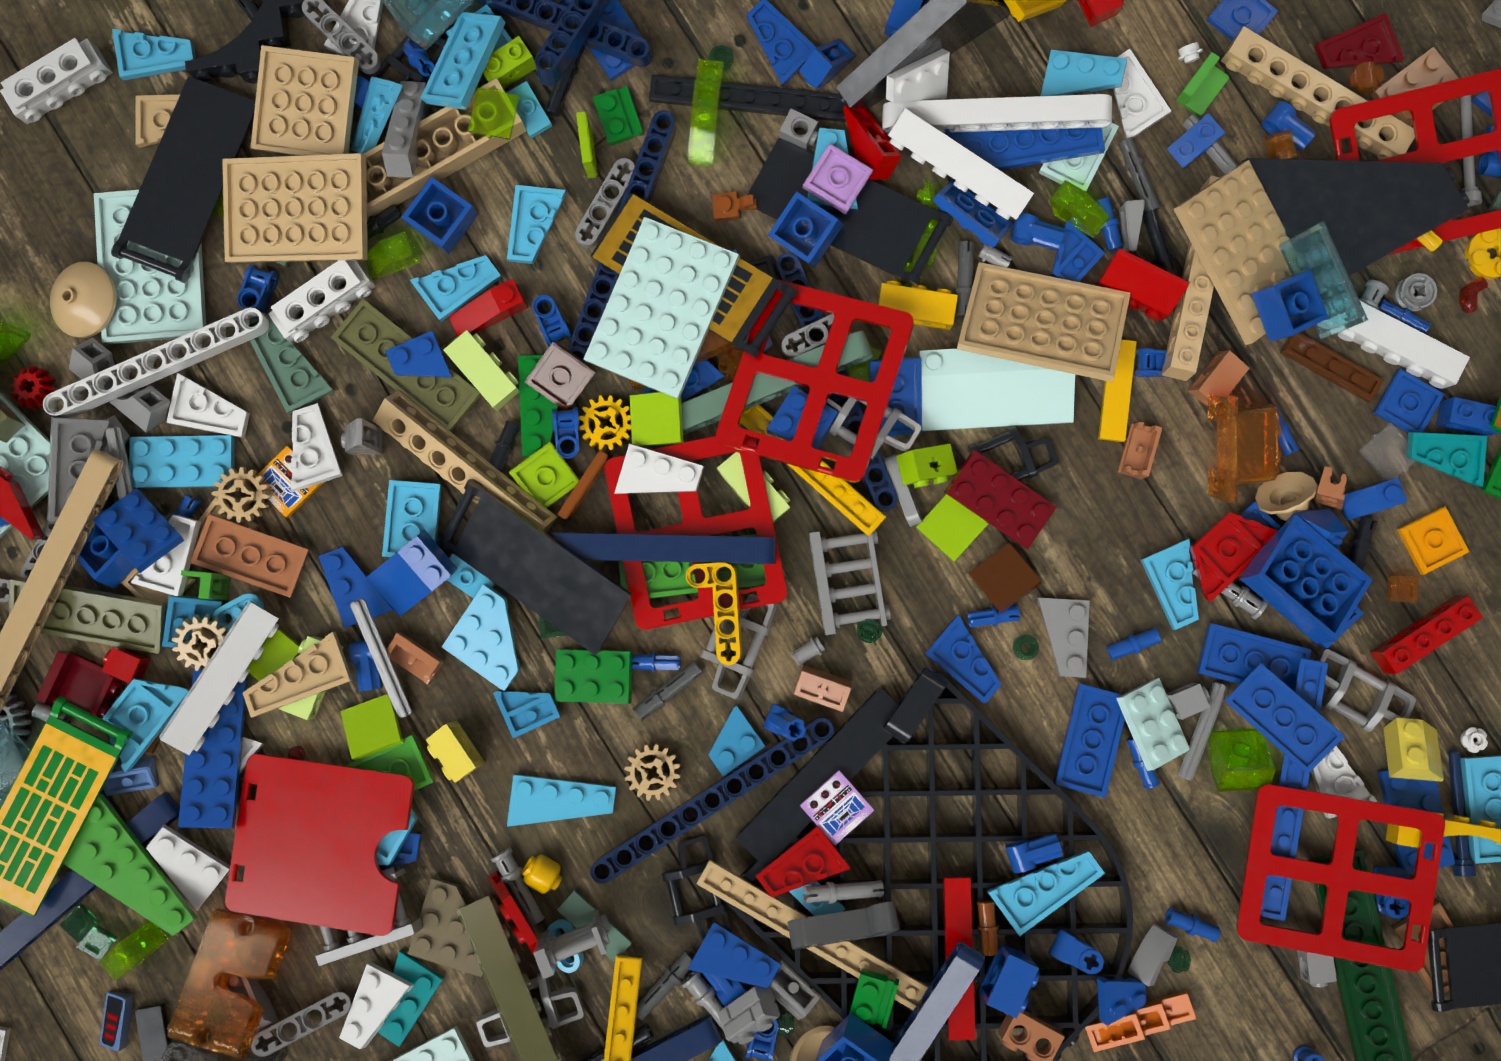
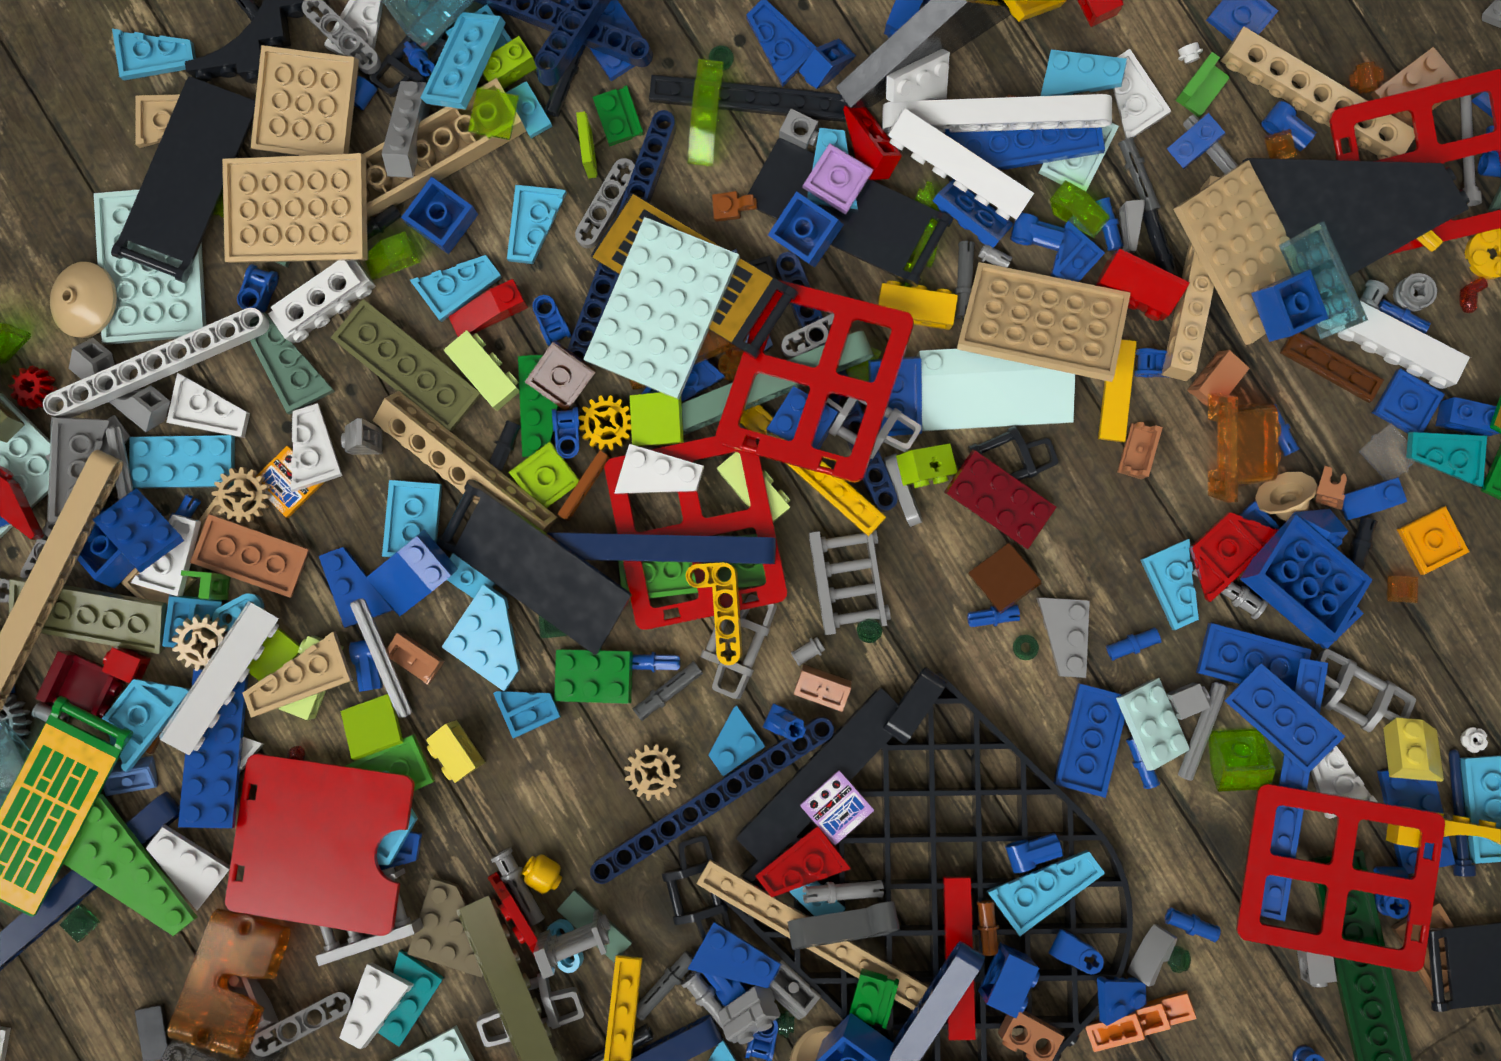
(54, 79): white brick -> none
(96, 942): clear green plate -> none
(116, 1020): slope -> none
(132, 950): clear neon green slope -> none
(375, 113): medium azure wing -> none
(419, 358): blue wing -> none
(552, 799): medium azure wing -> none
(951, 527): lime tile -> none
(961, 658): blue wing -> none
(1363, 43): dark red wing -> none
(1426, 634): red brick -> none

